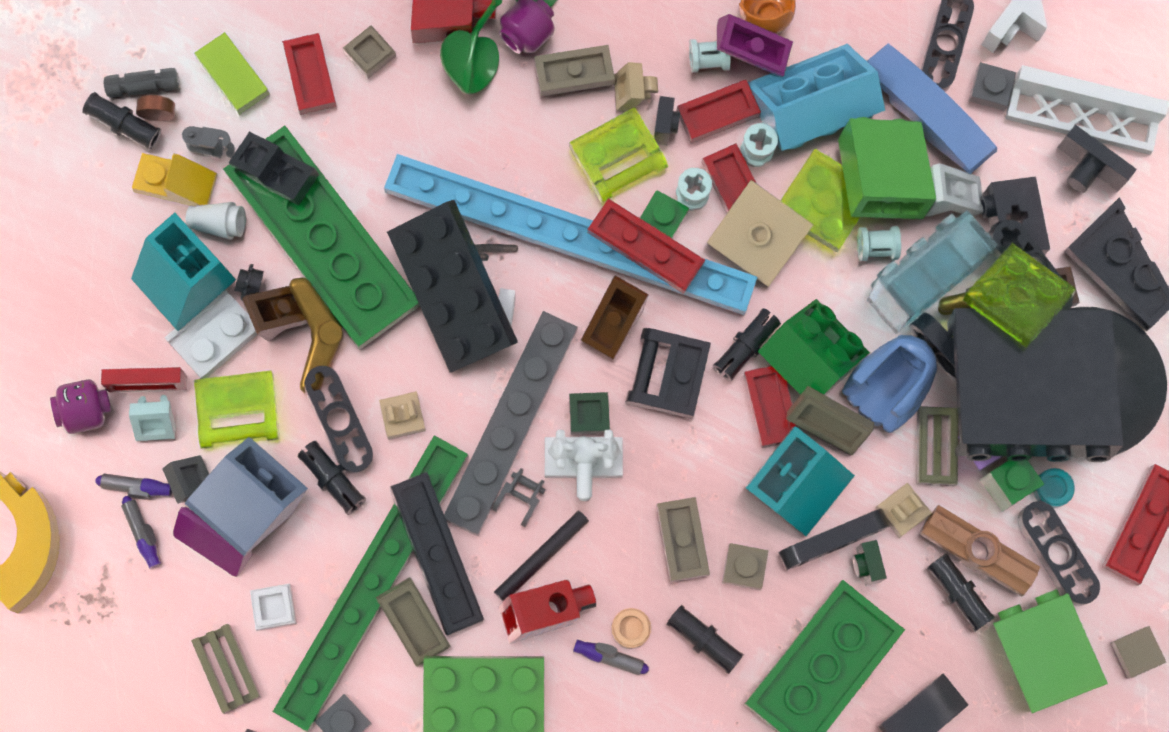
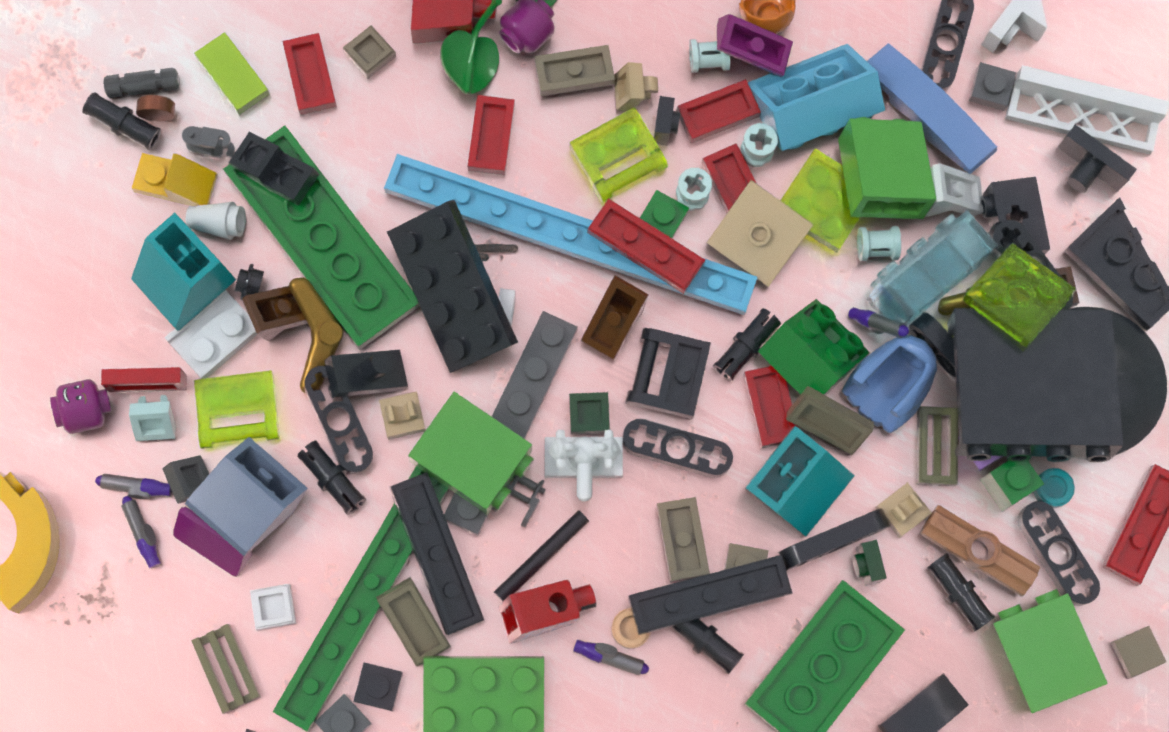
(366, 373): none -> black tile
(378, 686): none -> black plate
(472, 454): none -> bright green brick
(491, 135): none -> red tile
(702, 467): none -> black beam
(709, 595): none -> black tile
(878, 323): none -> piece

